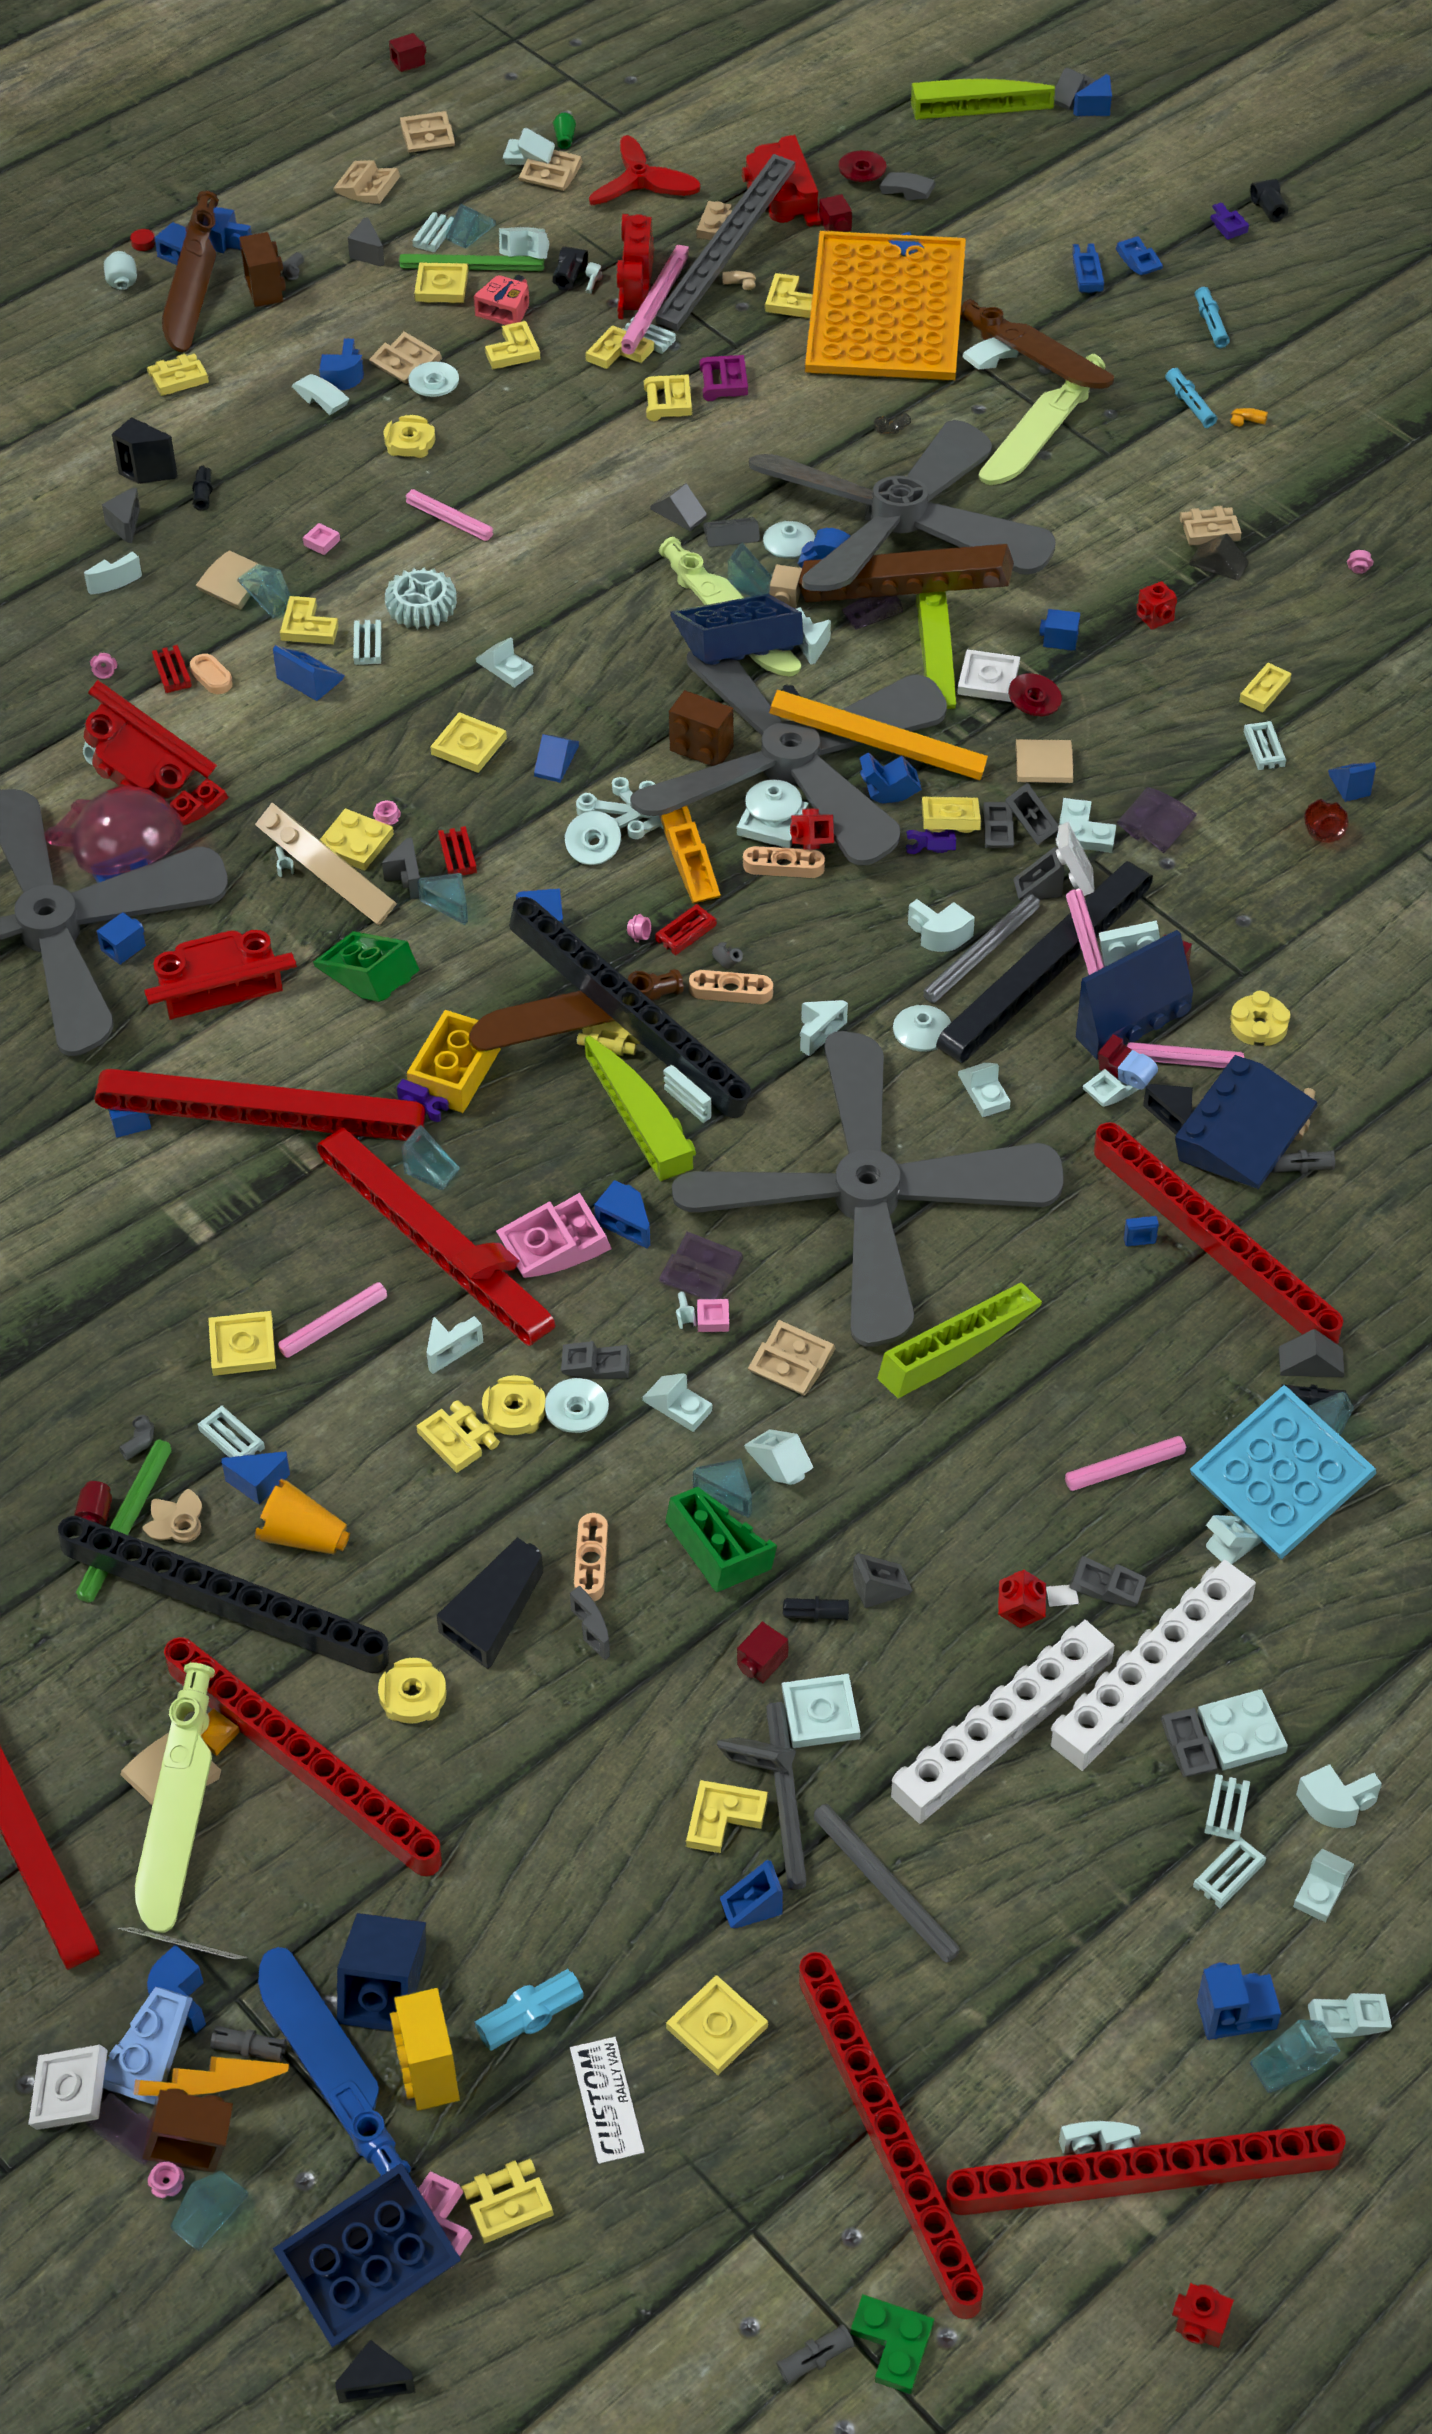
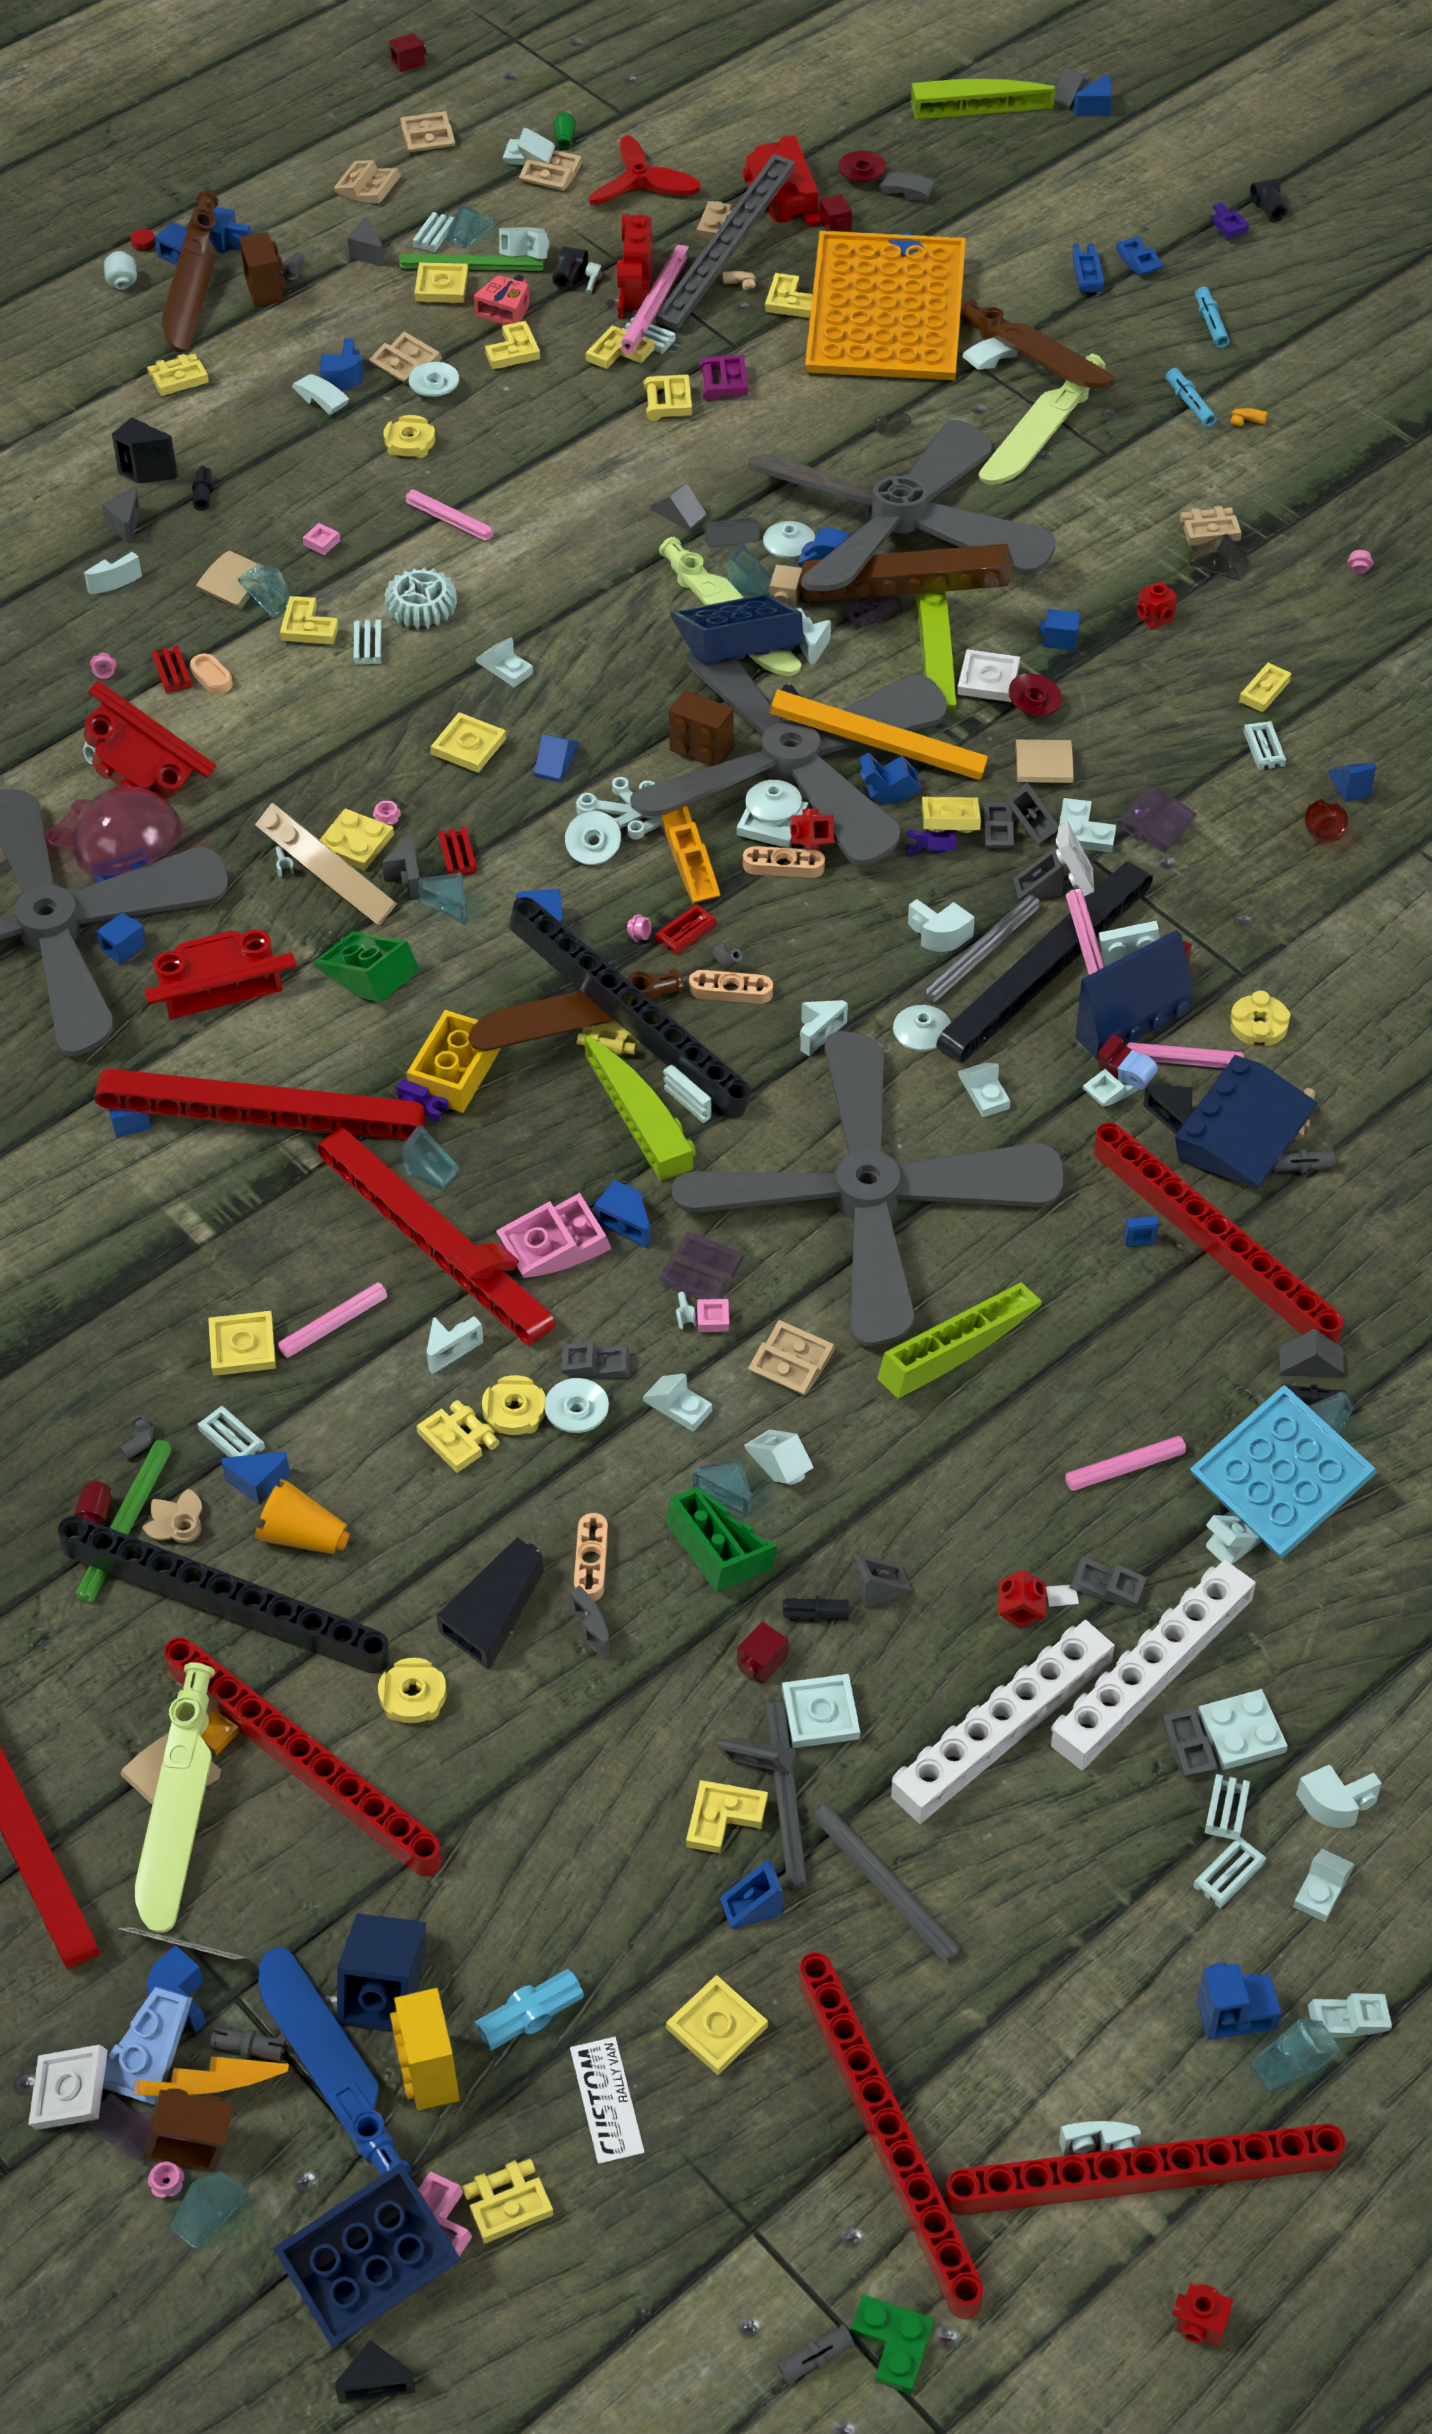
(199, 802): red slope -> none
(305, 672): blue slope -> none

